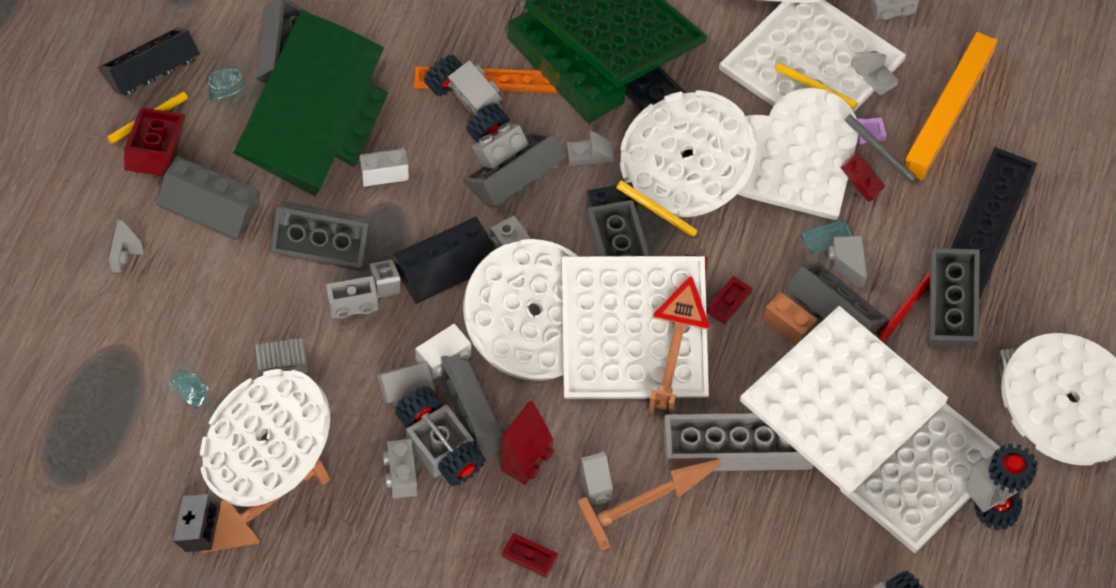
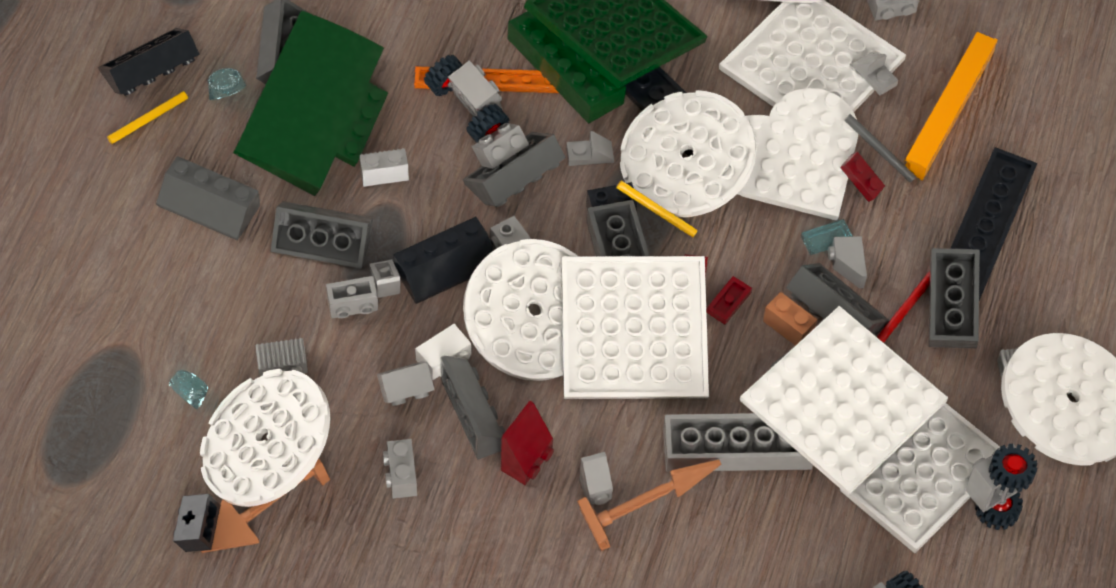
(123, 243): light grey slope -> none
(153, 141): dark red slope -> none
(439, 437): brick -> none
(529, 555): dark red plate -> none
(684, 310): nougat piece -> none
(795, 75): yellow bar -> none
(875, 127): lavender tile -> none

